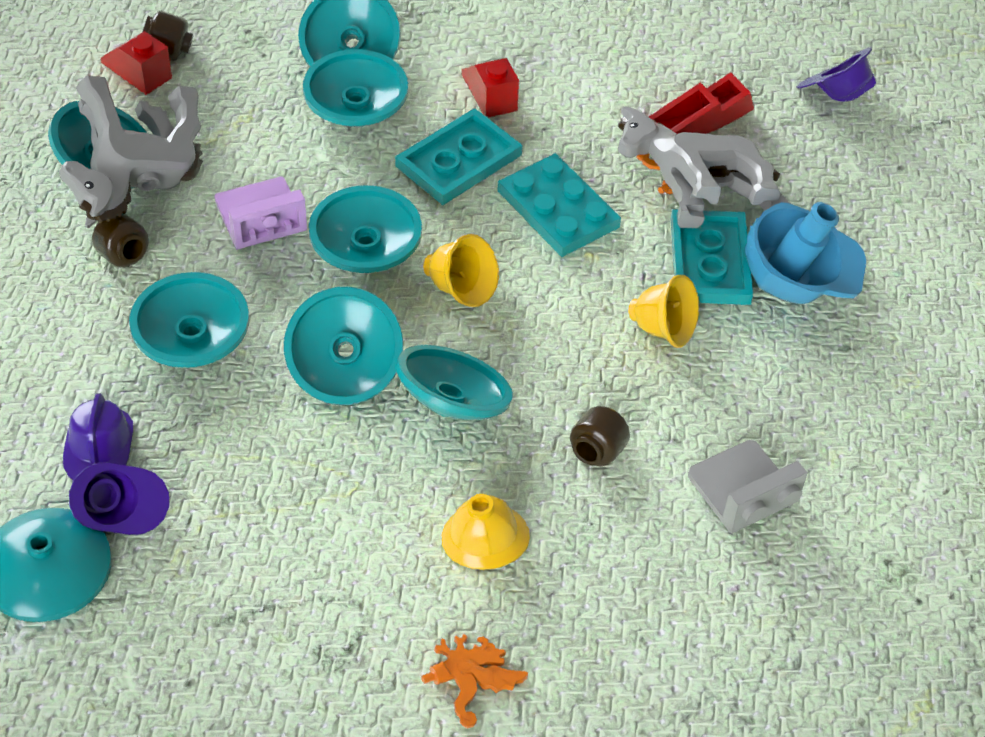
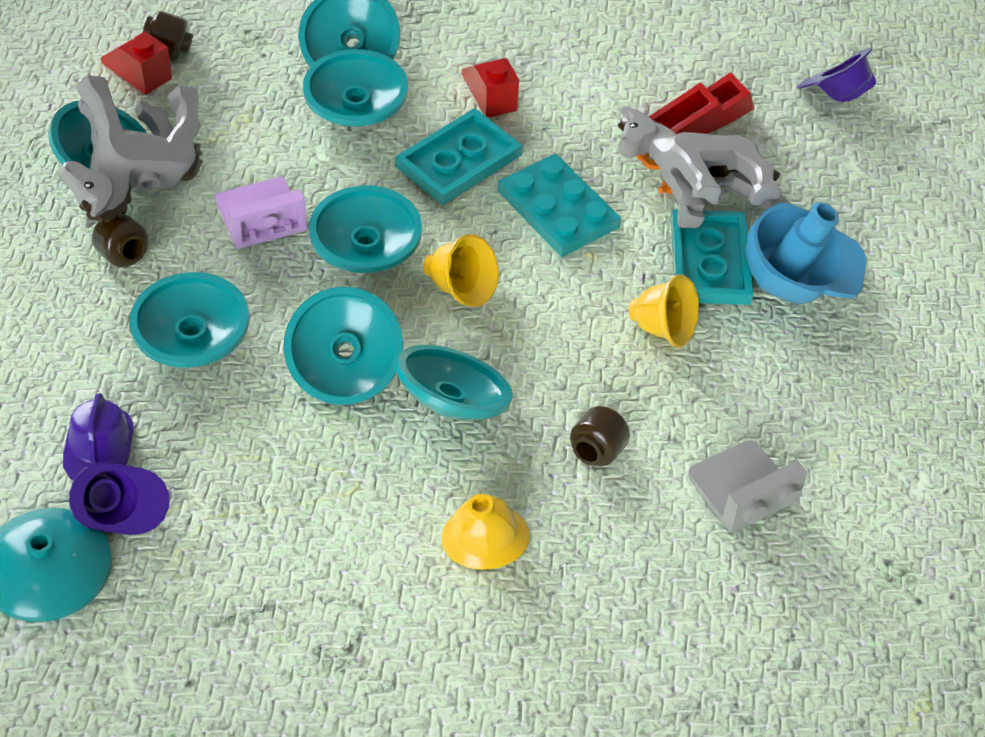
(468, 671): orange piece -> none

